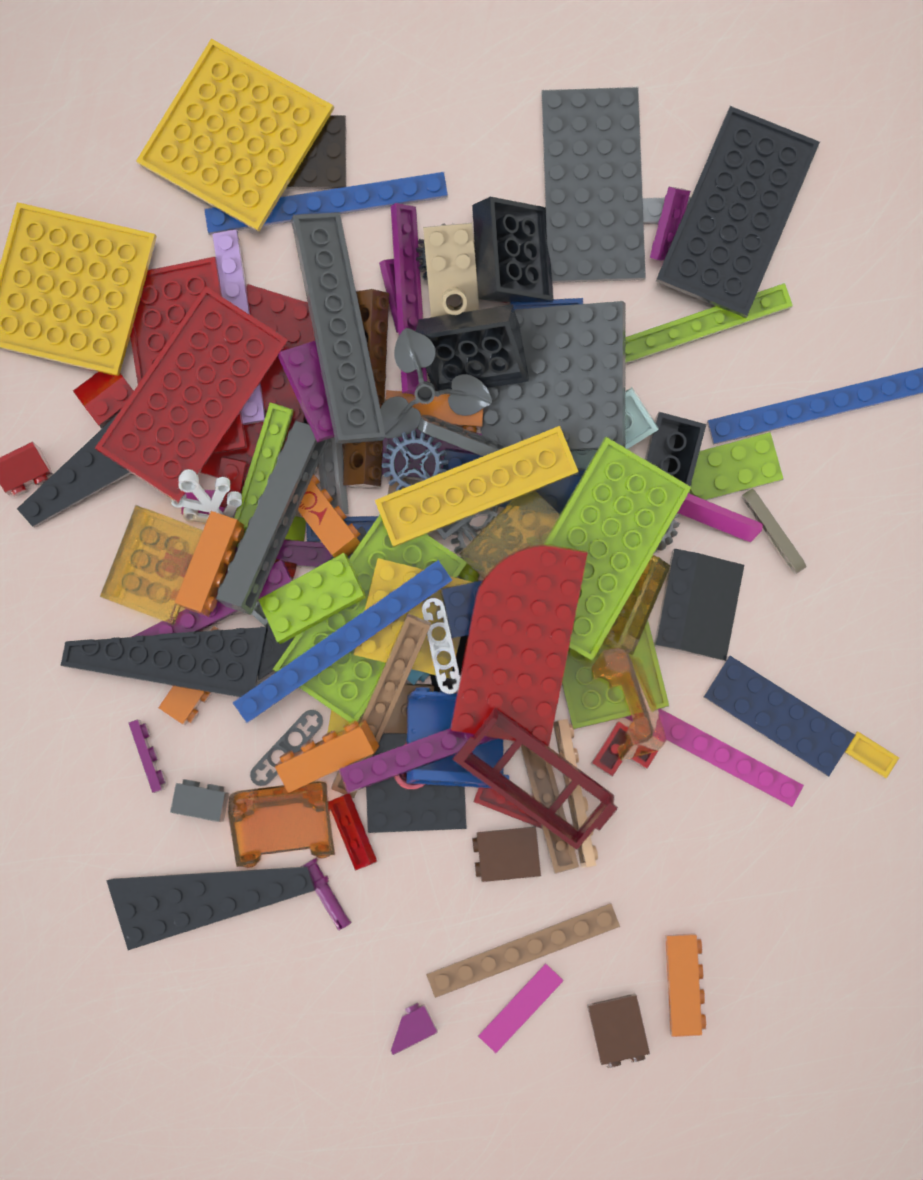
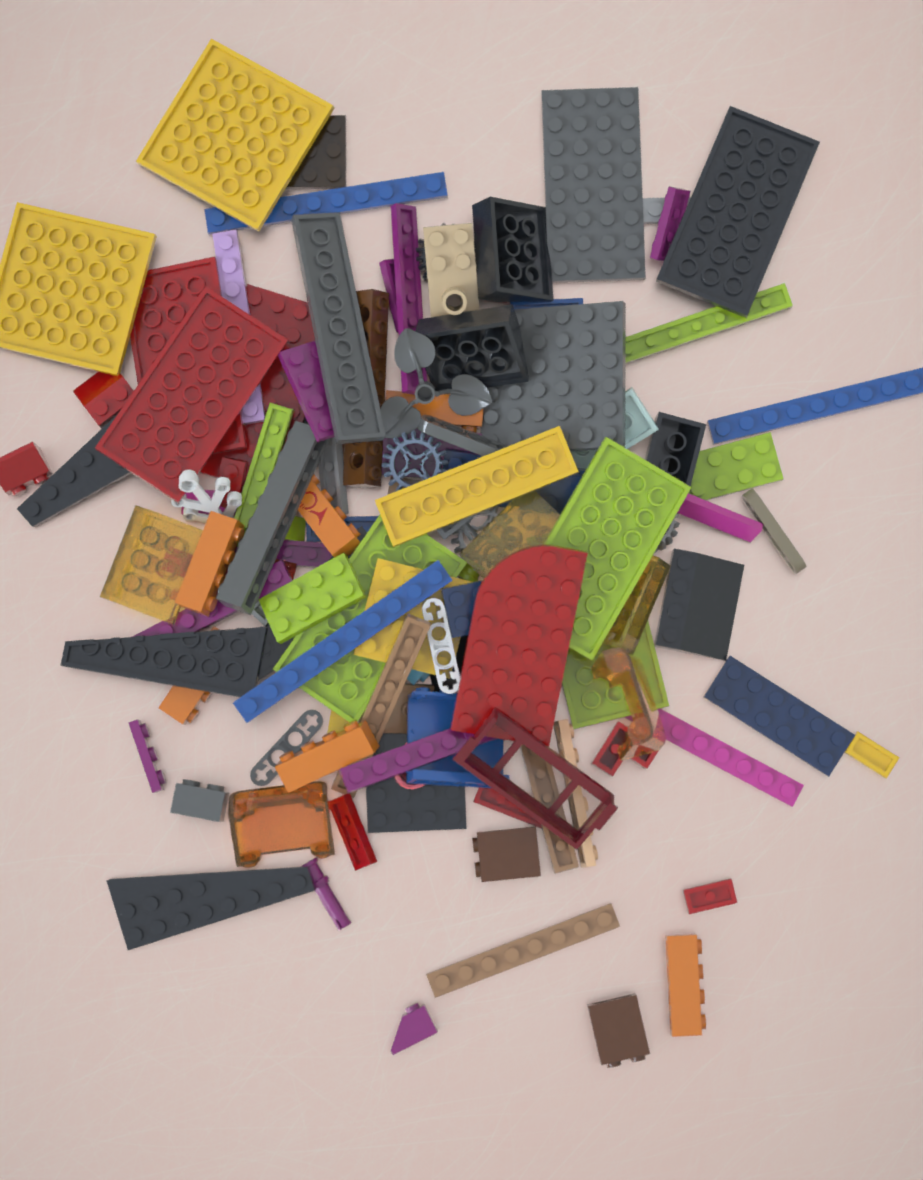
(520, 1008): dark pink tile -> none
(710, 896): none -> red plate

